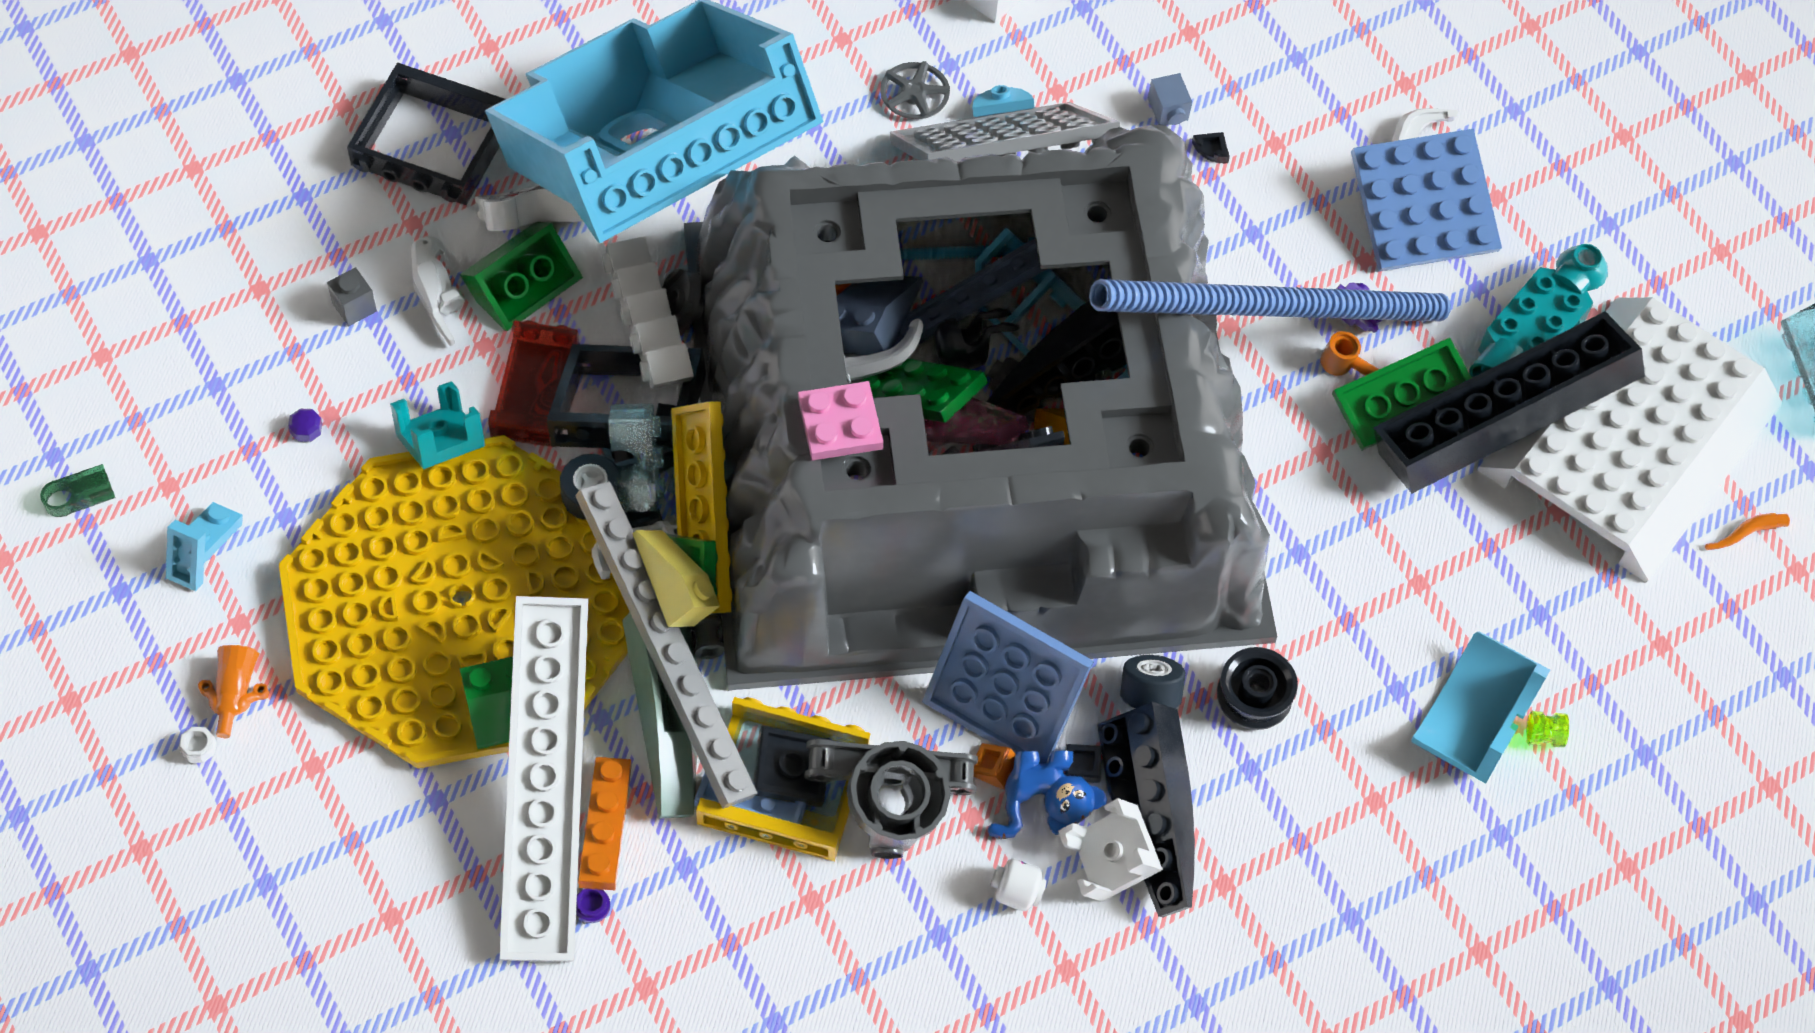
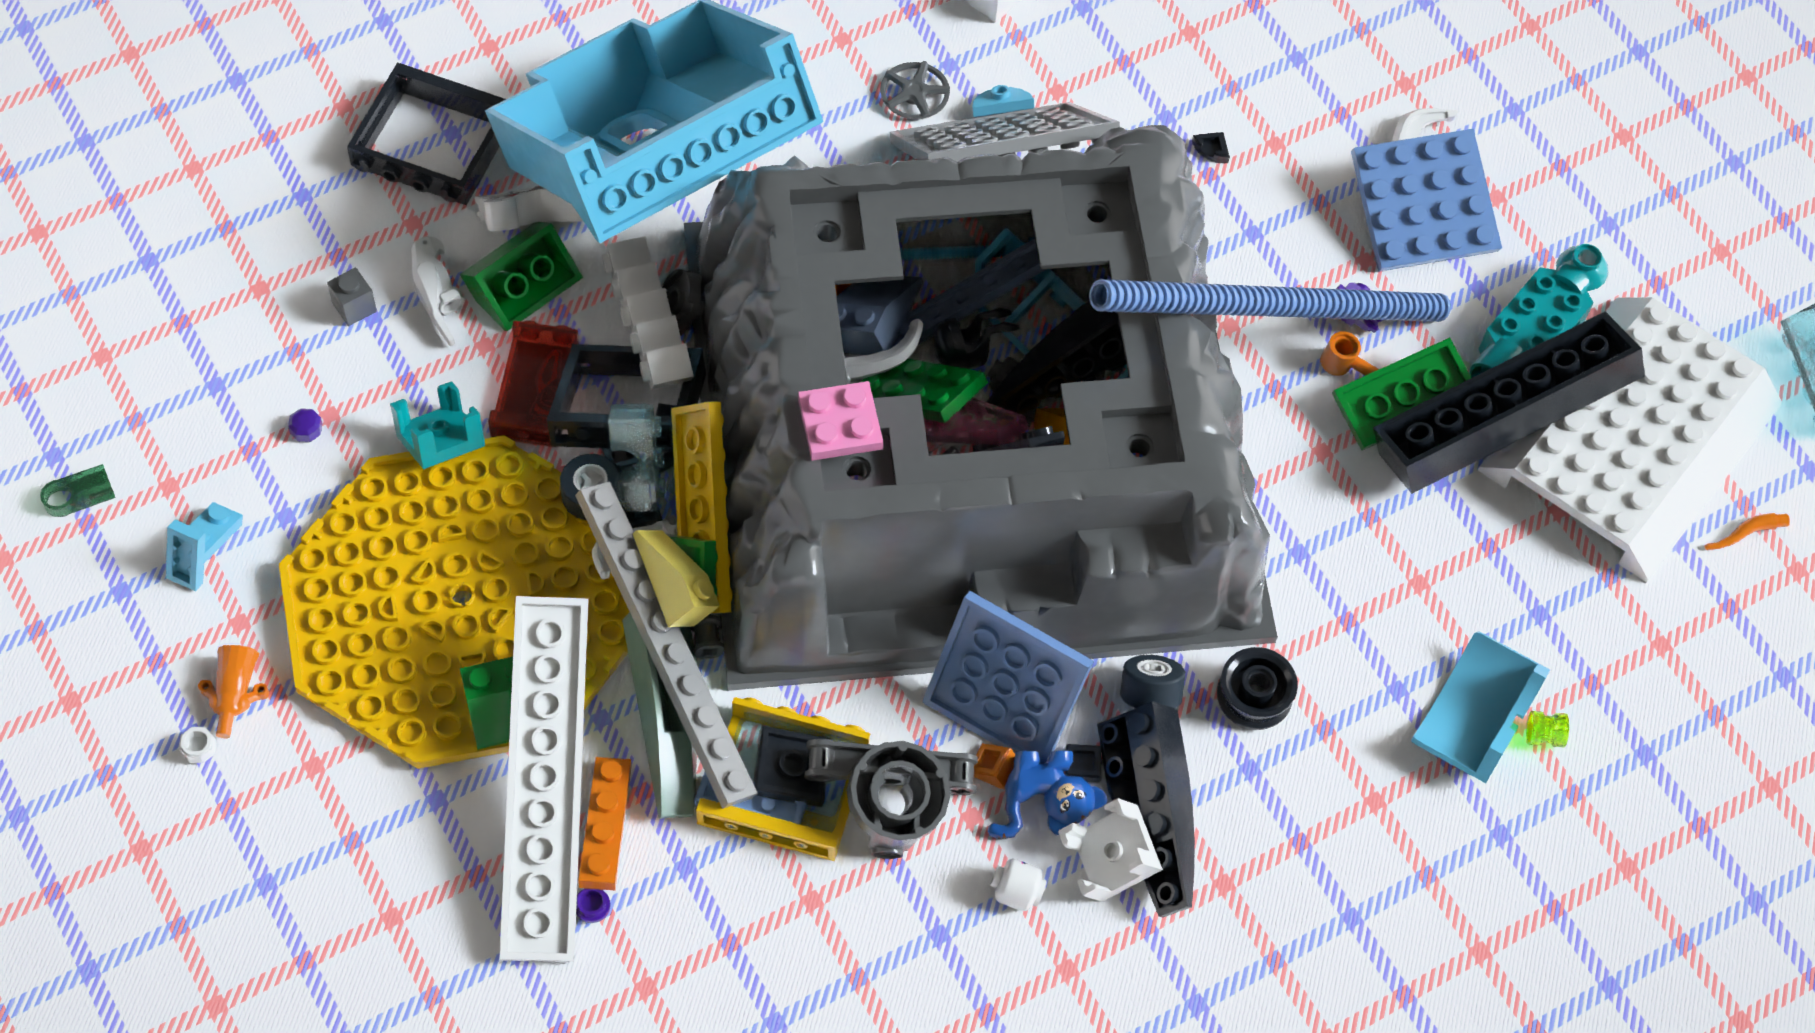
(1169, 99): sand blue brick -> none

